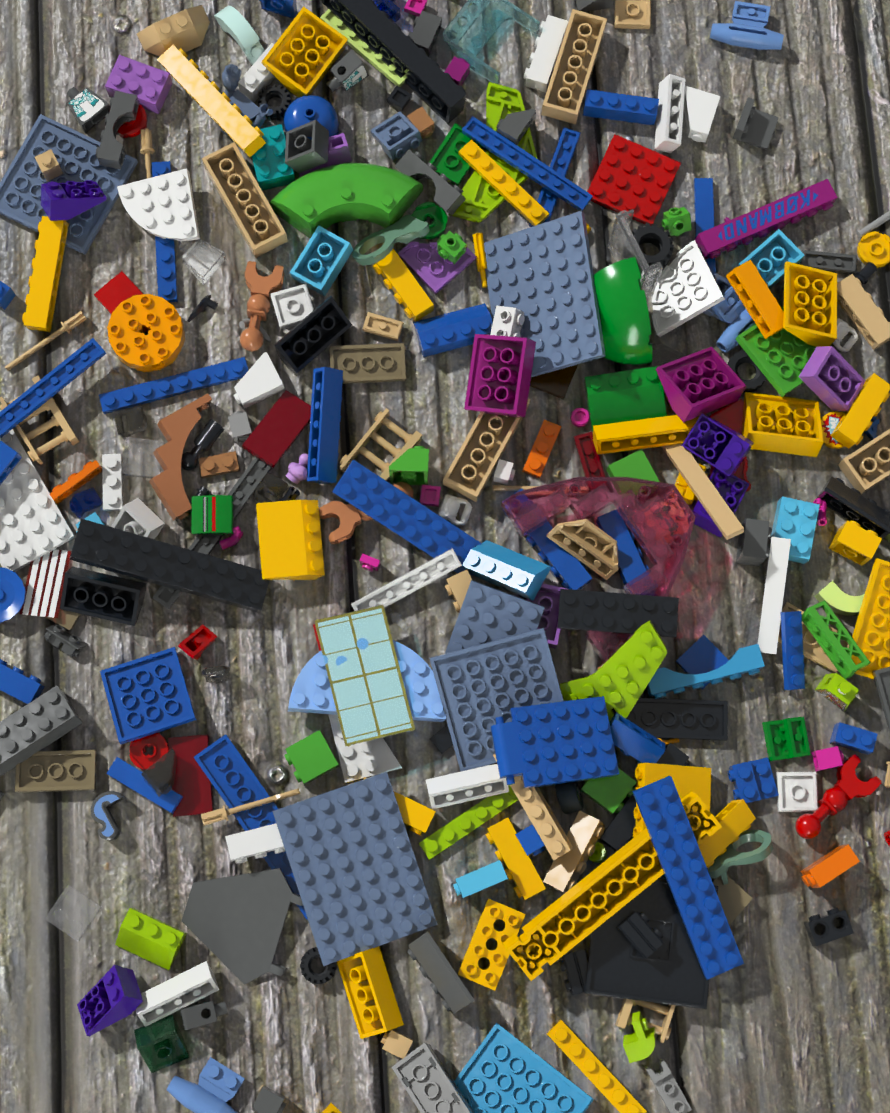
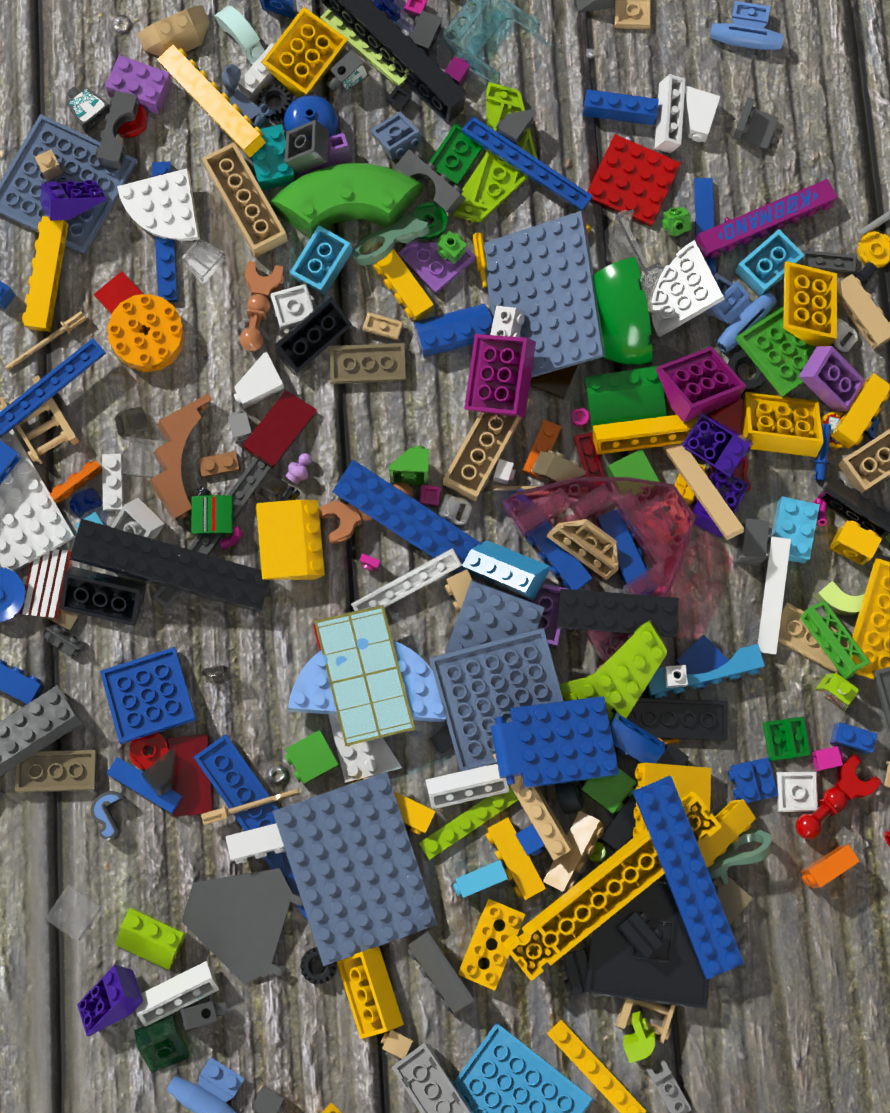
(147, 149): tan piece -> none
(173, 385): blue plate -> none
(197, 642): red slope -> none
(202, 443): black piece -> none
(206, 301): black bar -> none
(325, 425): blue brick -> none
(381, 419): tan fence -> none
(422, 122): medium nougat brick -> none
(503, 183): yellow plate -> none
(546, 53): white brick -> none
(556, 467): none -> dark tan slope
(560, 163): blue tile -> none
(574, 66): tan brick -> none
(659, 238): black tyre -> none
(671, 681): none -> white plate
(757, 298): light orange brick -> none
(792, 650): blue plate -> none
(821, 462): none -> blue axle
(829, 931): black brick -> none

